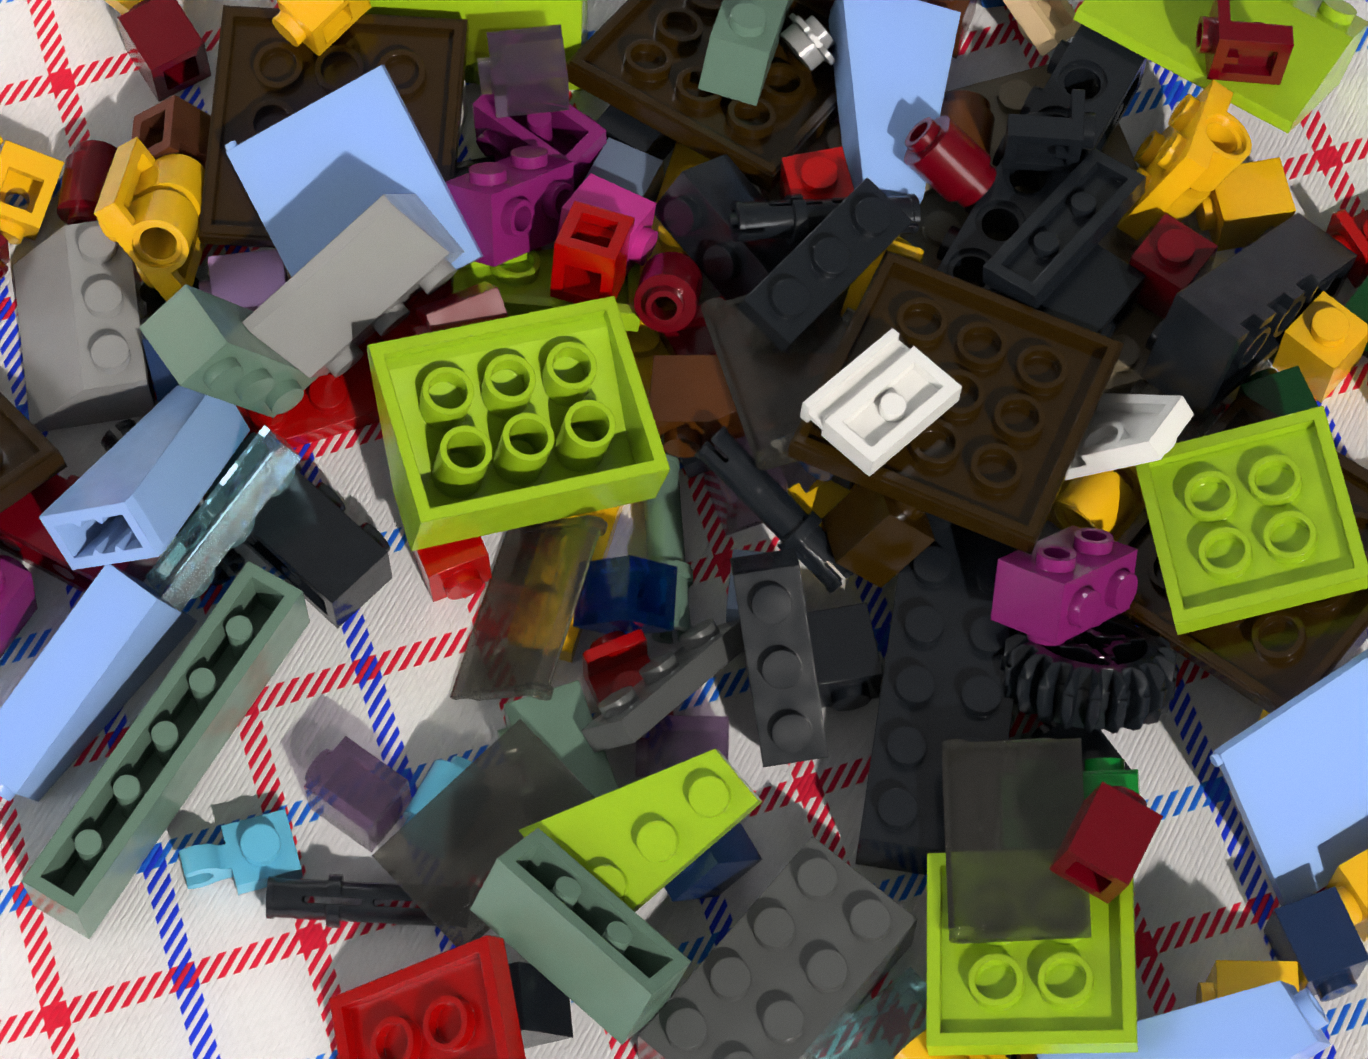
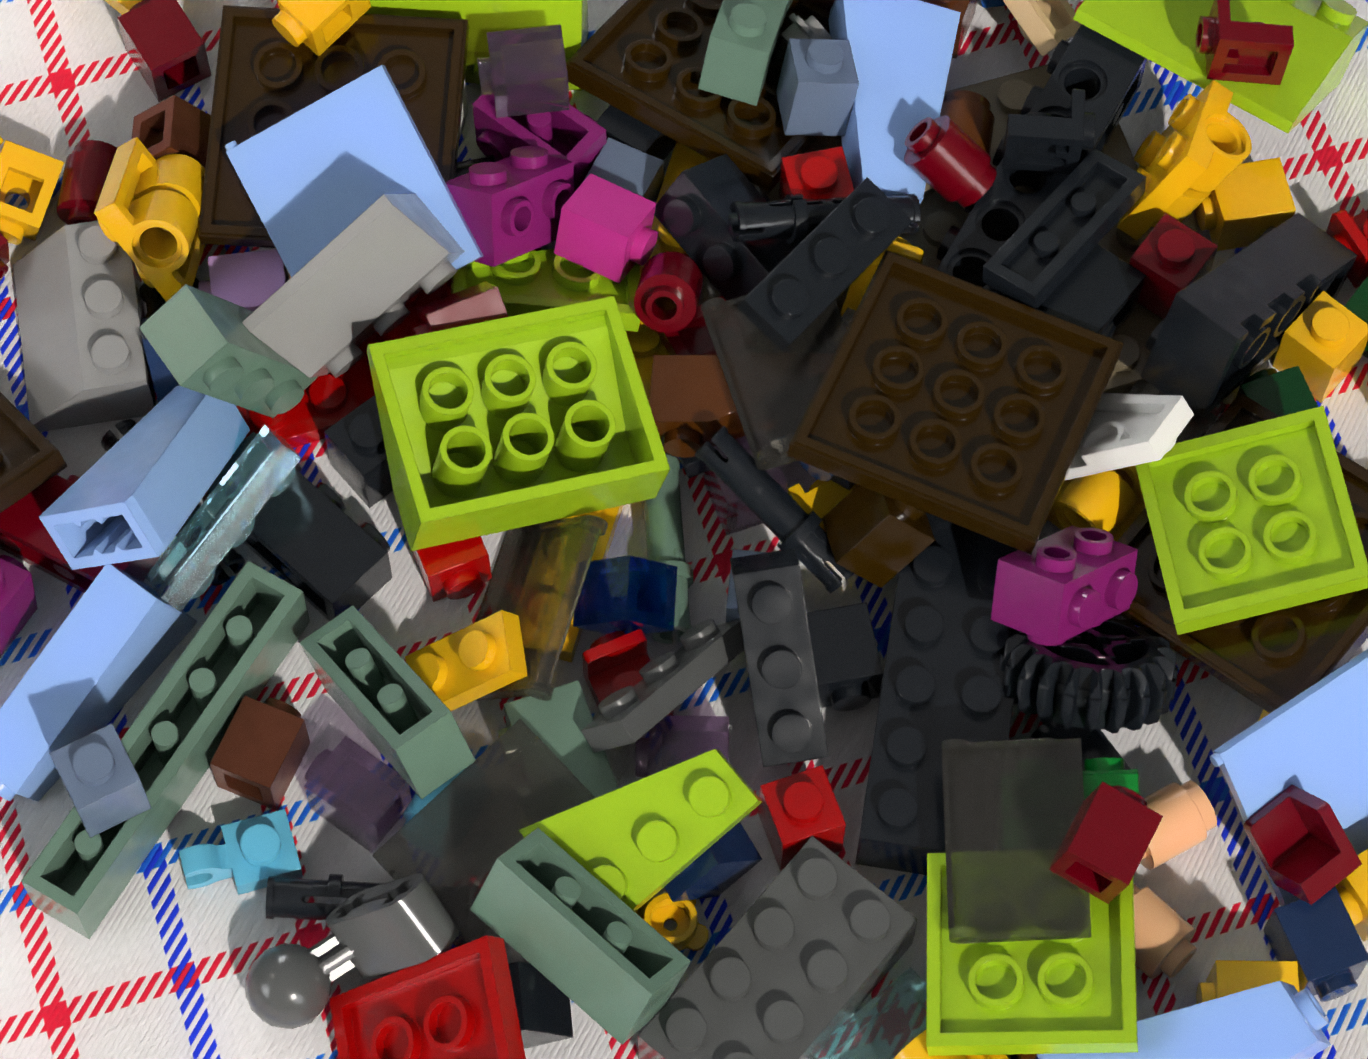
(100, 780): none -> sand blue brick
(261, 751): none -> copper brick
(359, 452): none -> black brick
(372, 931): none -> dark grey beam
(388, 701): none -> sand green brick
(473, 660): none -> yellow plate
(590, 254): red brick -> none
(688, 932): none -> yellow plate
(797, 810): none -> red brick
(817, 87): none -> sand blue brick
(881, 402): white plate -> none
(1160, 935): none -> light nougat brick
(1184, 823): none -> light nougat brick
(1301, 844): none -> dark red panel

